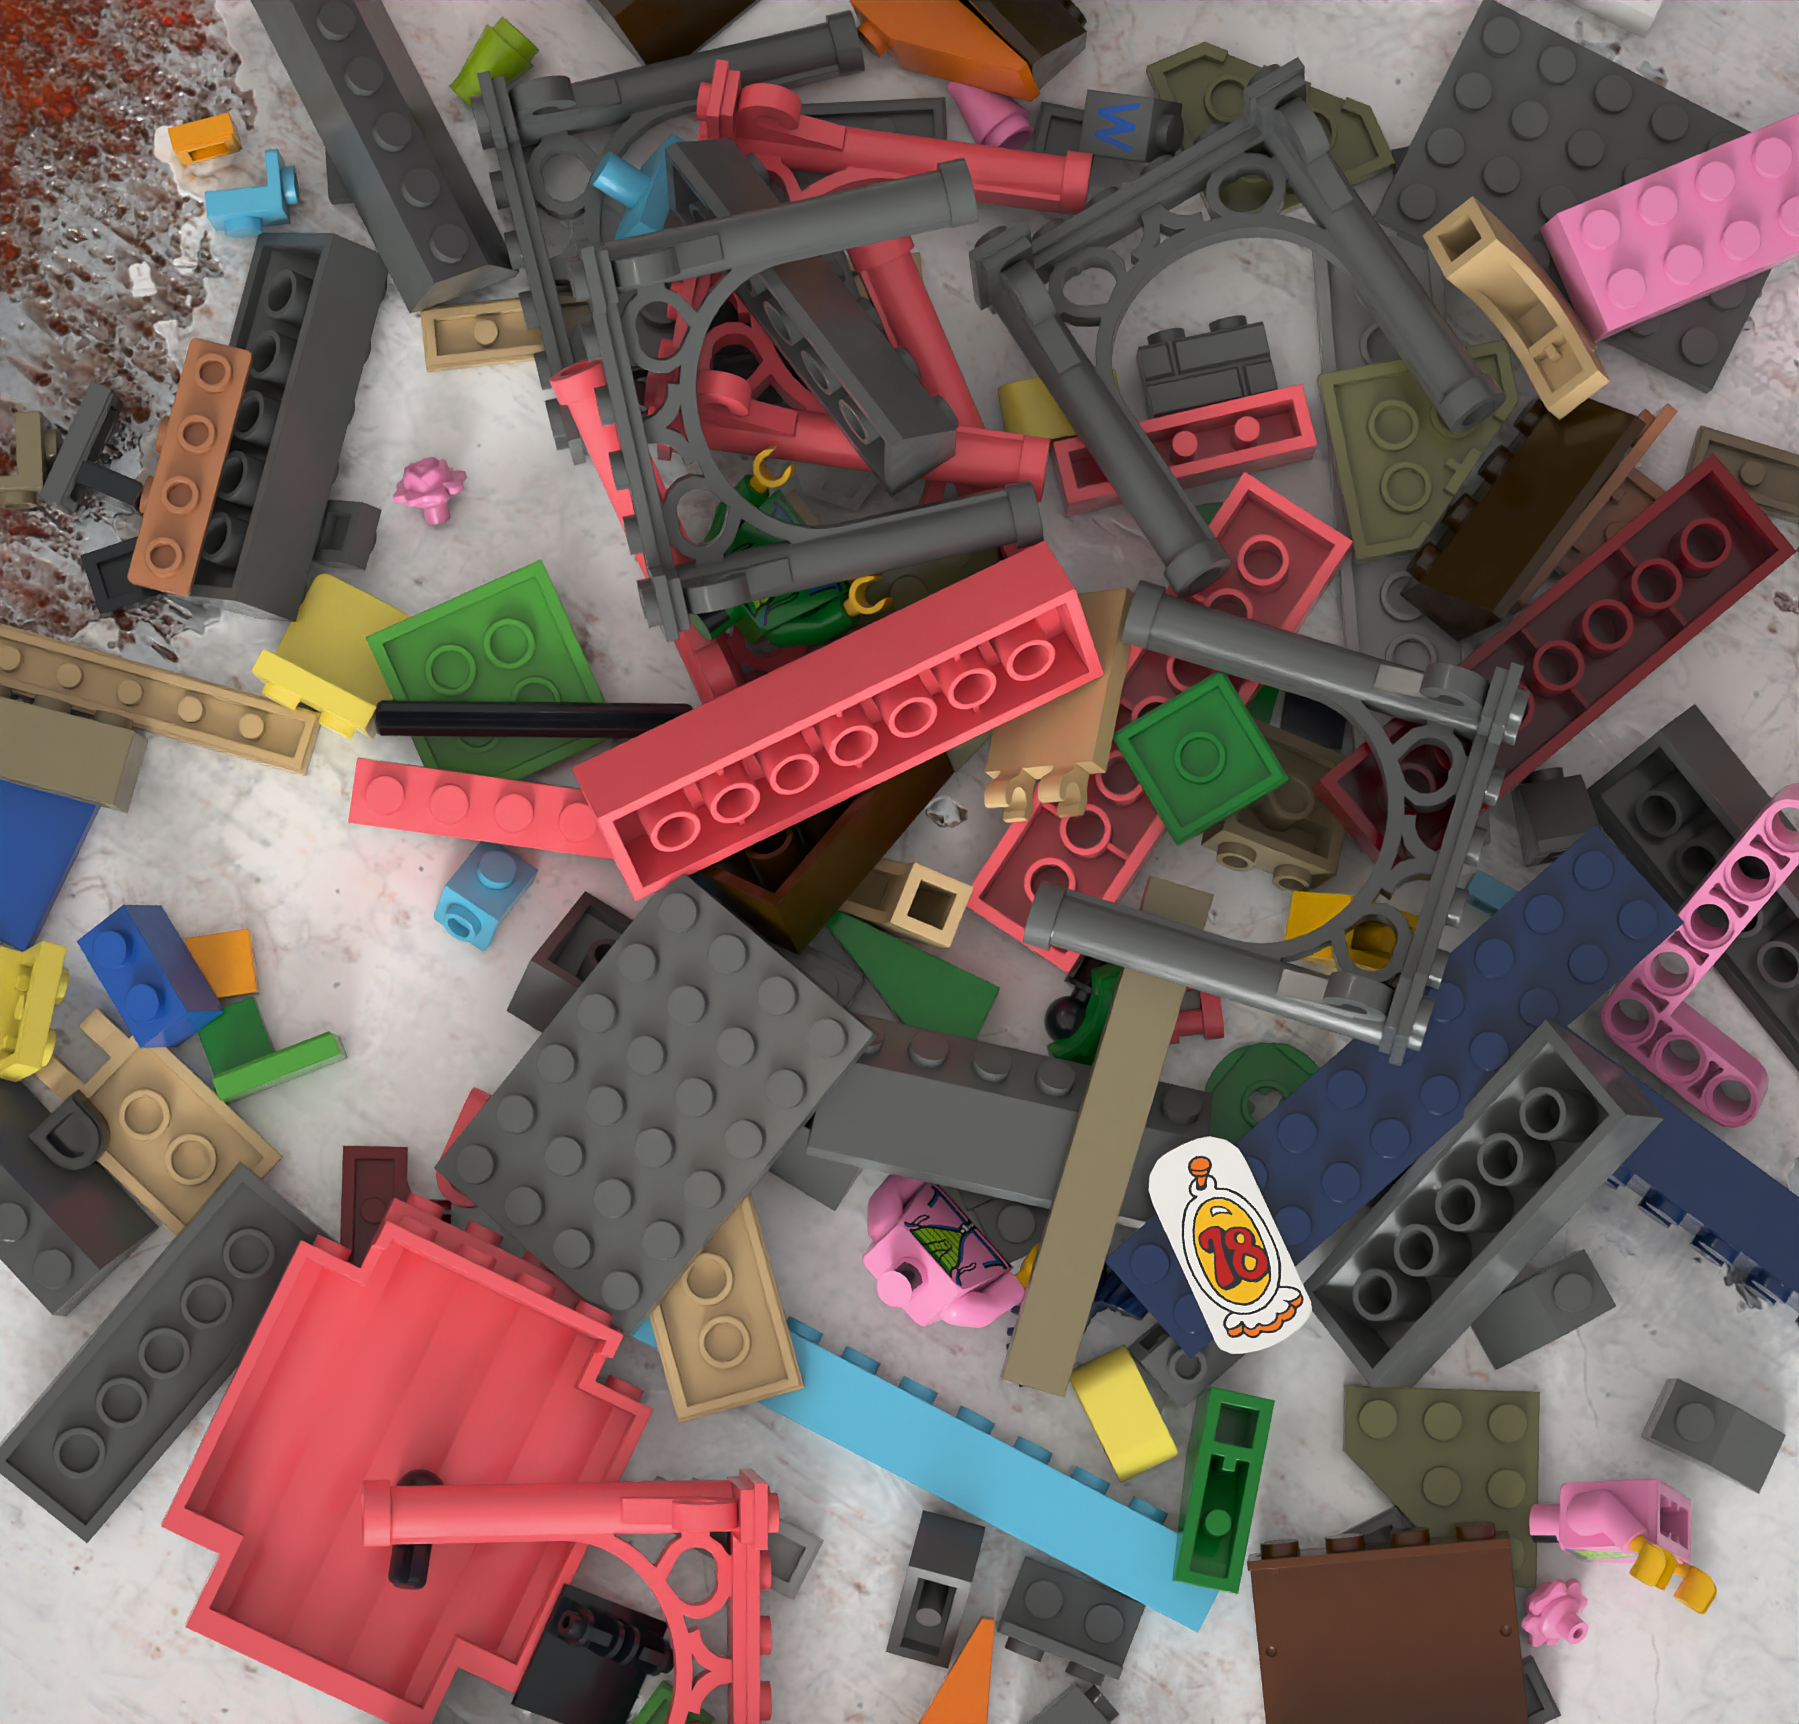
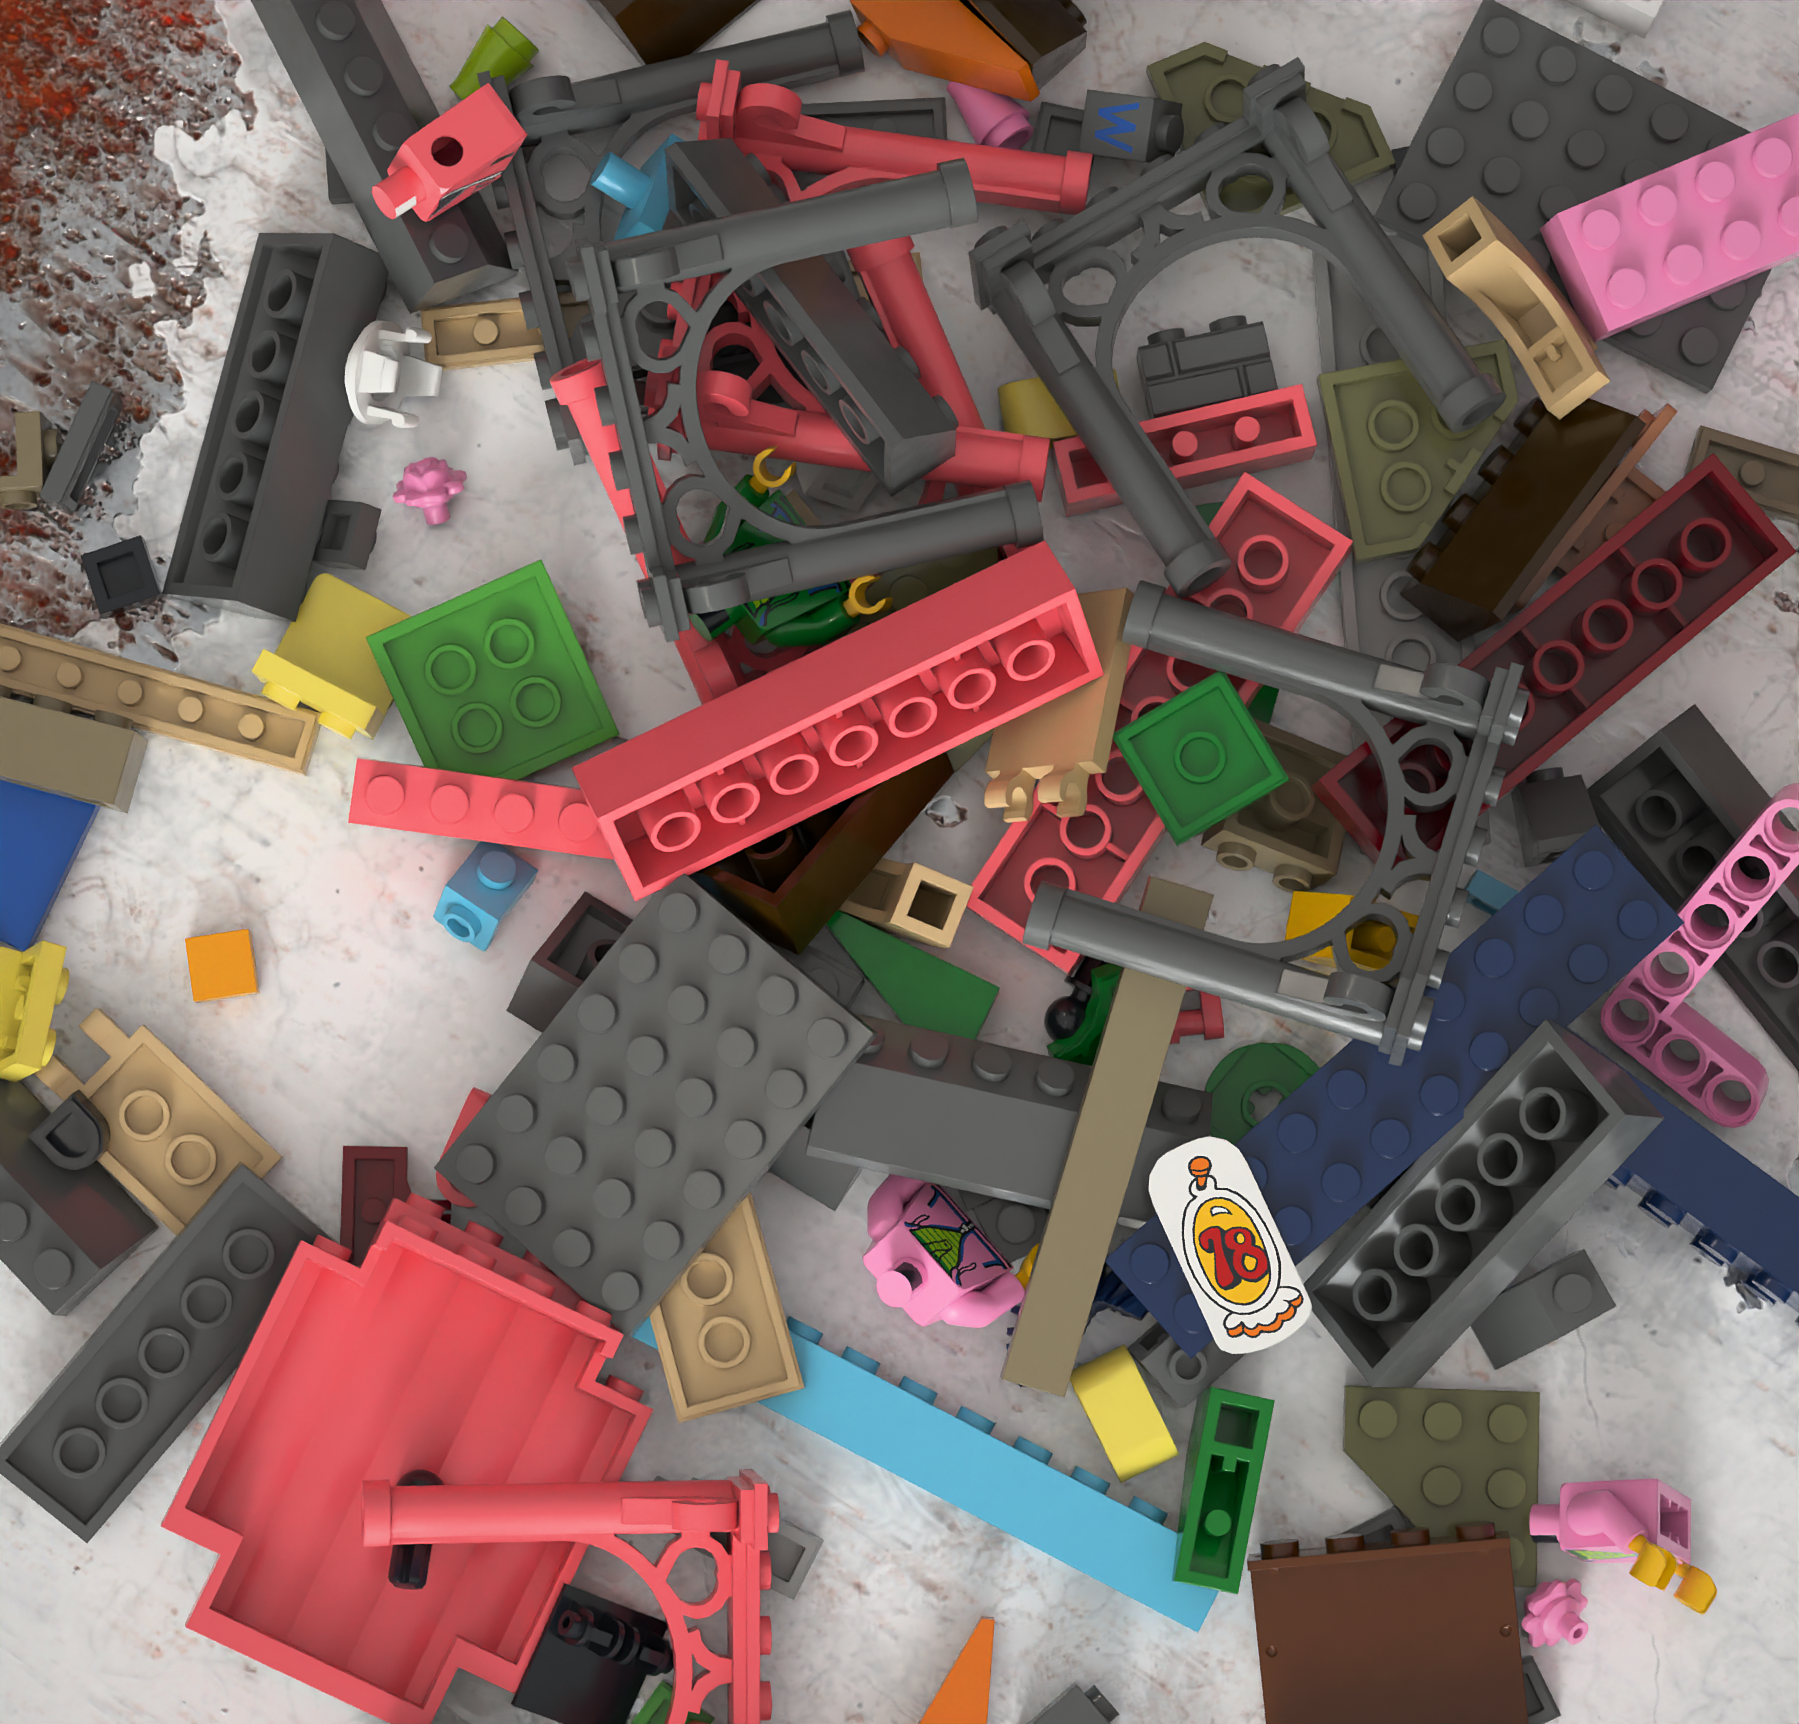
(110, 486): black tile -> none
(150, 976): blue brick -> none
(189, 468): nougat bracket -> none
(205, 139): light orange tile -> none
(236, 1036): green tile -> none
(247, 210): medium azure bracket -> none
(279, 1067): bright green tile -> none
(383, 373): none -> white piece
(451, 157): none -> coral torso
(522, 718): black axle -> none
(935, 1589): dark grey slope -> none
(1070, 1620): dark grey bracket -> none
(1312, 721): black tile -> none
(1713, 1434): dark grey slope -> none

